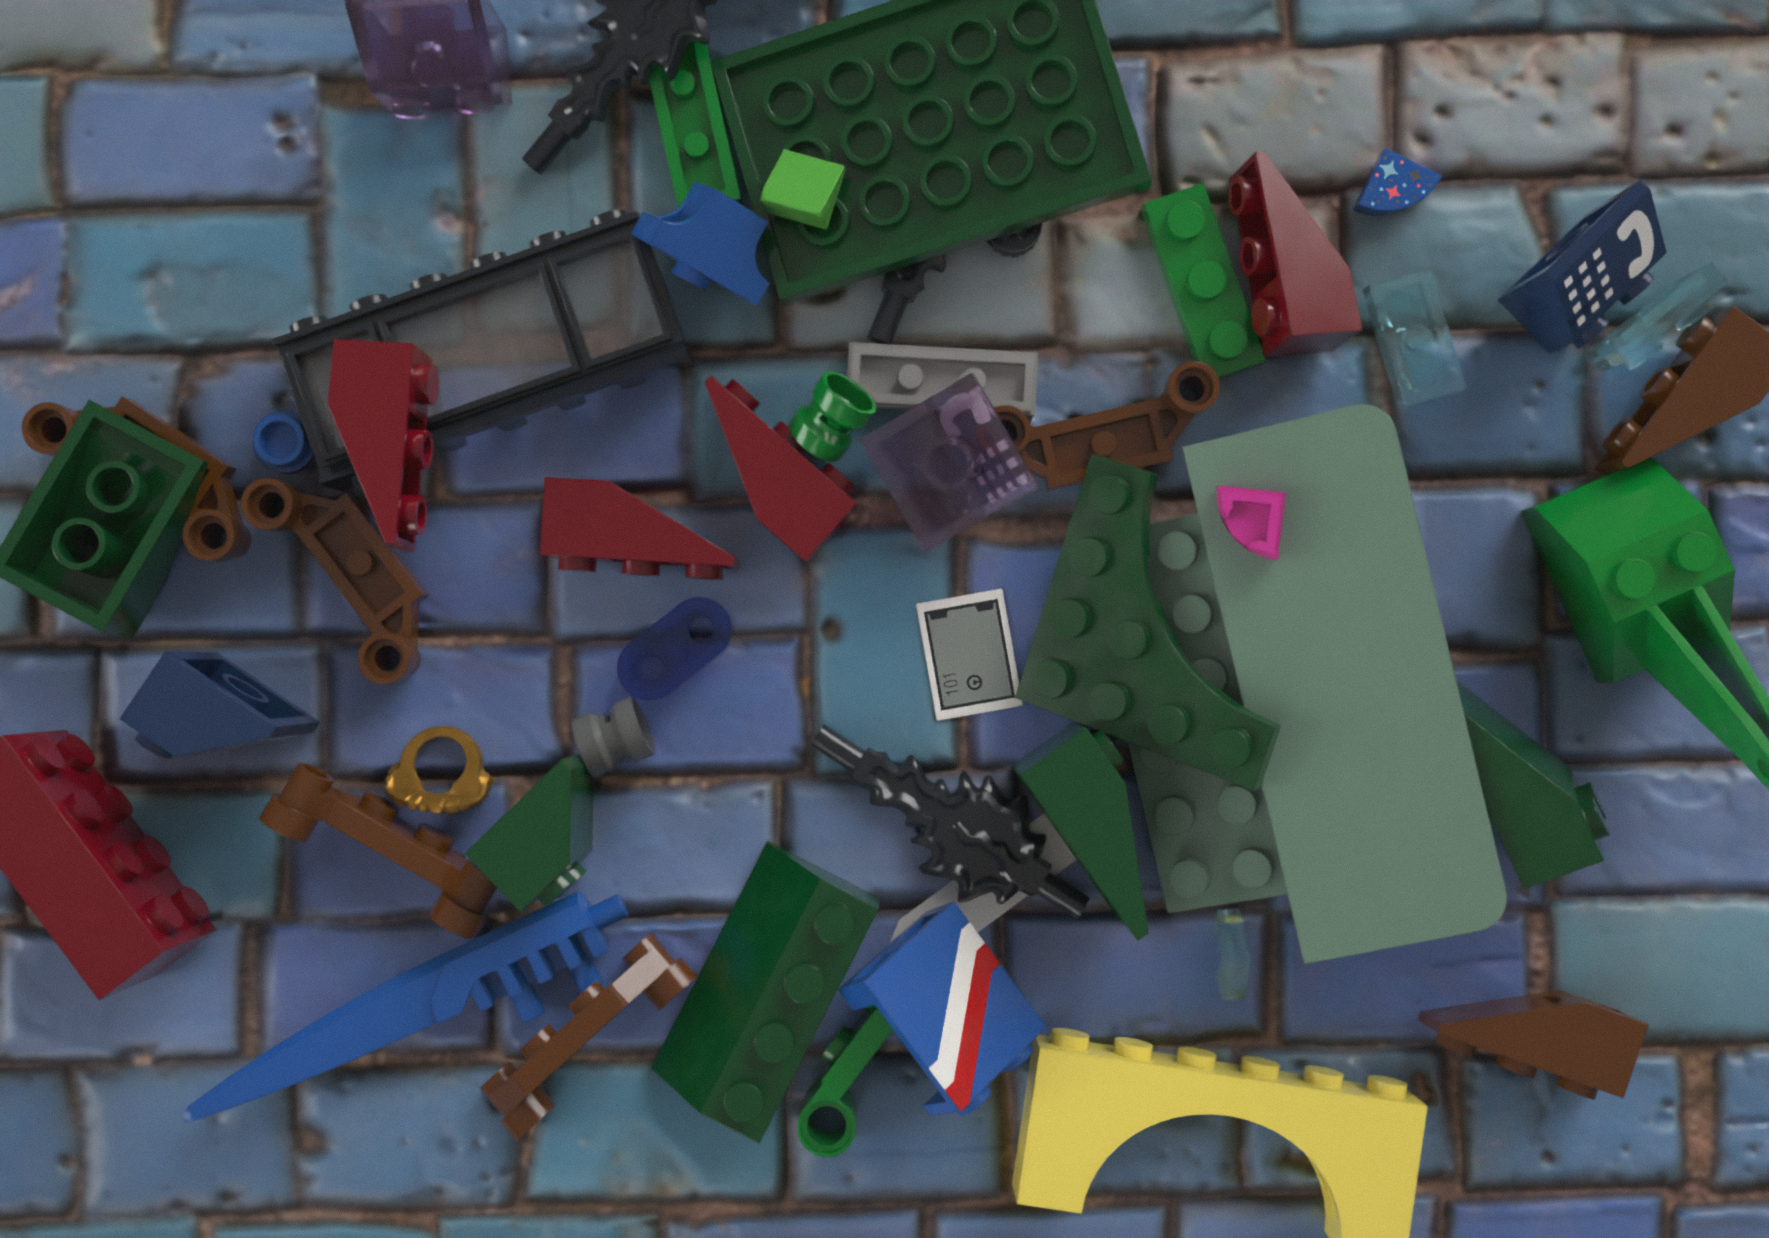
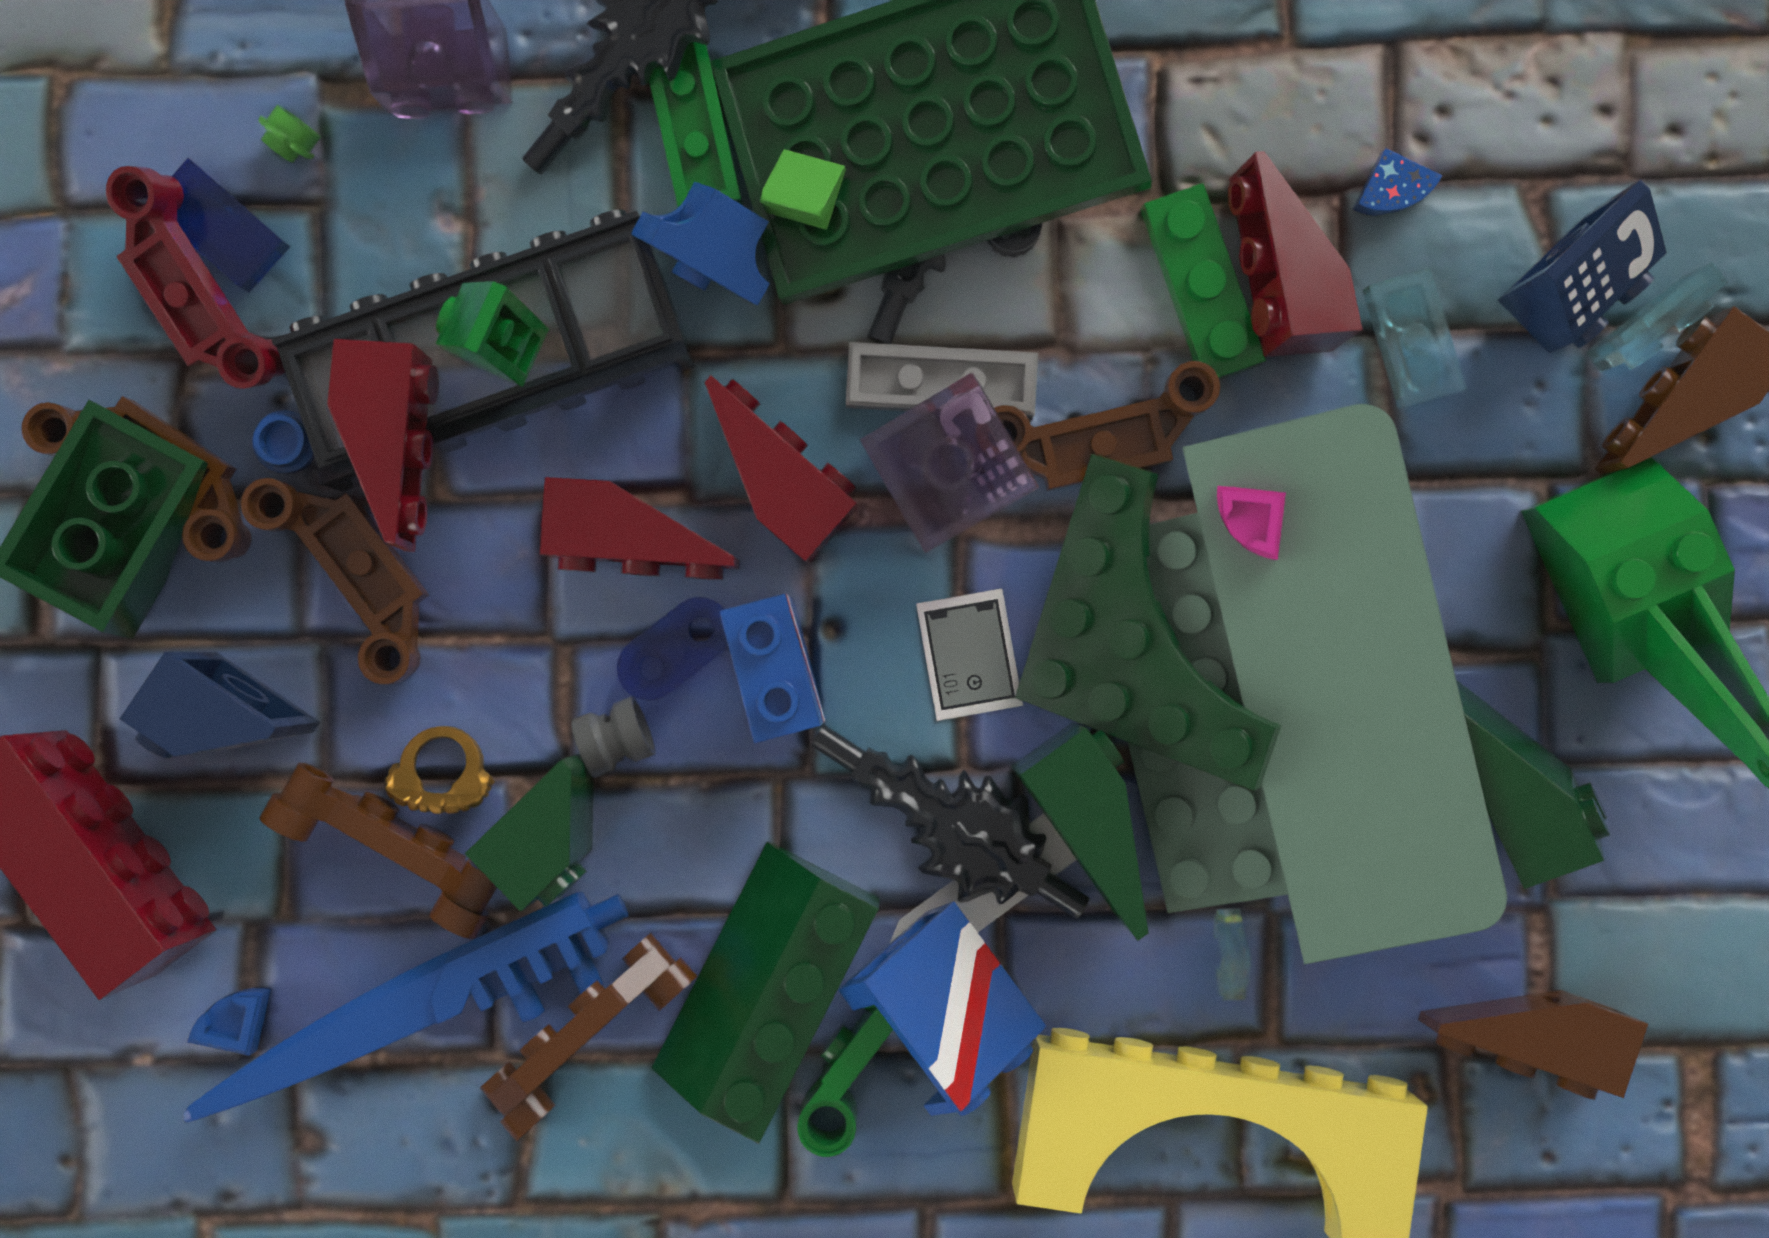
(179, 283): none -> dark red plate
(225, 228): none -> clear blue tile
(233, 1022): none -> blue tile
(288, 134): none -> bright green plate
(491, 330): none -> green slope
(772, 667): none -> blue panel
(832, 416): green wheel -> none

